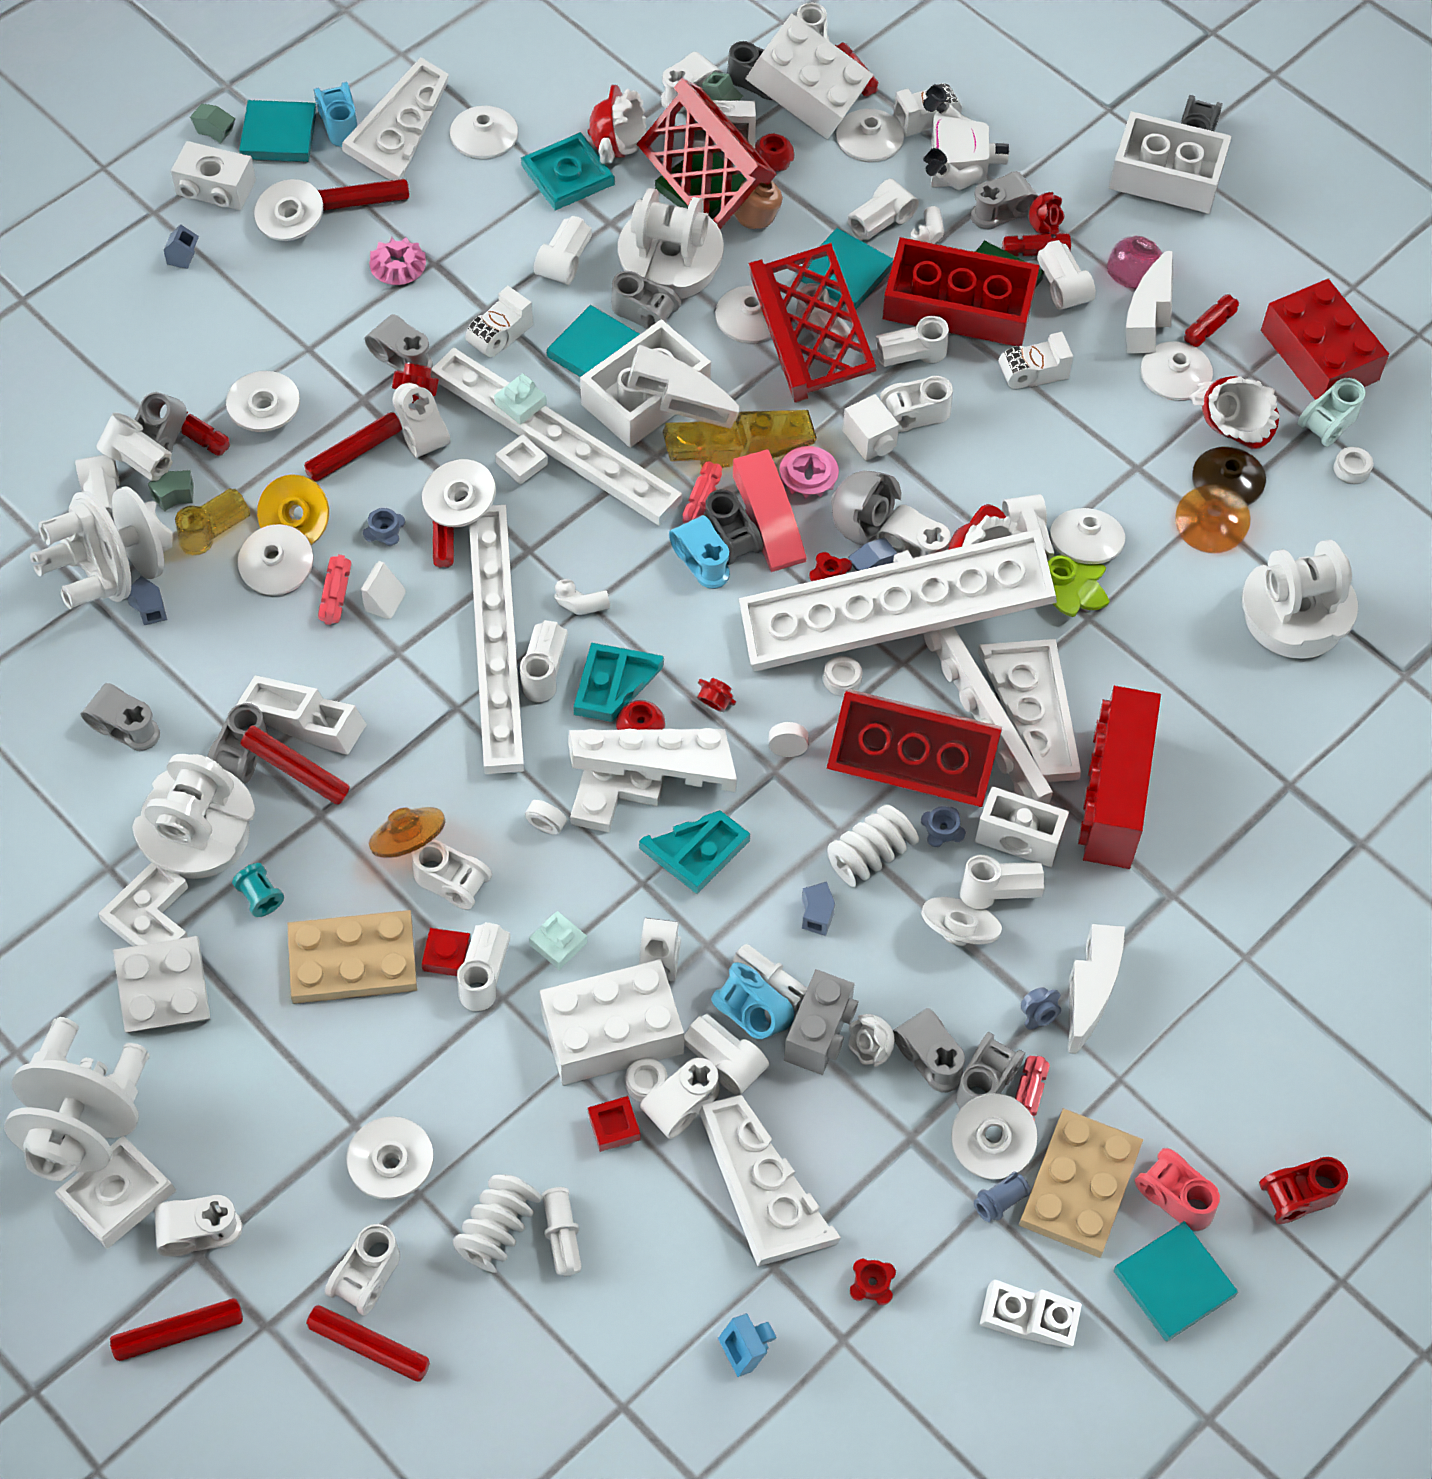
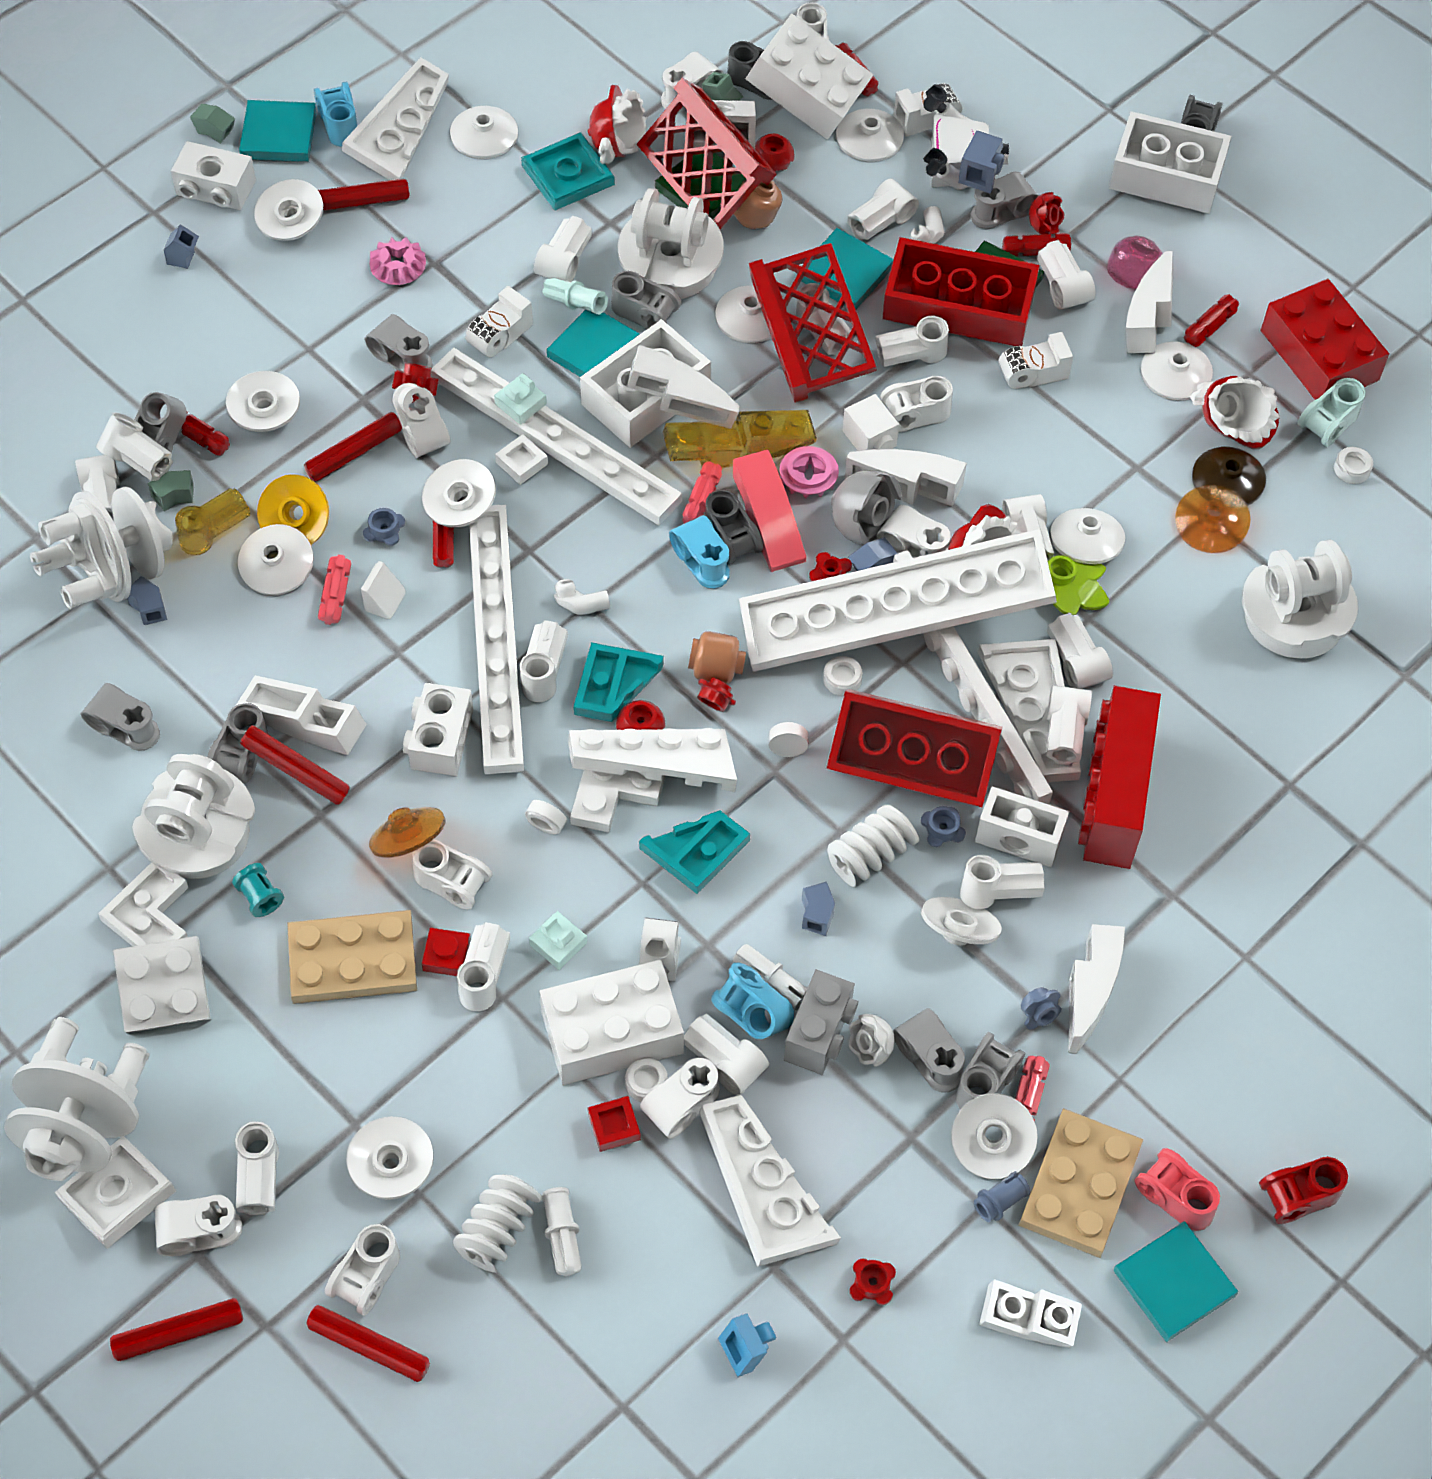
(256, 1171): none -> white piece
(444, 729): none -> white brick
(575, 295): none -> light aqua axle
(716, 657): none -> nougat head
(916, 472): none -> white slope
(982, 162): none -> sand blue brick
(1068, 716): none -> white piece
(1082, 660): none -> white piece

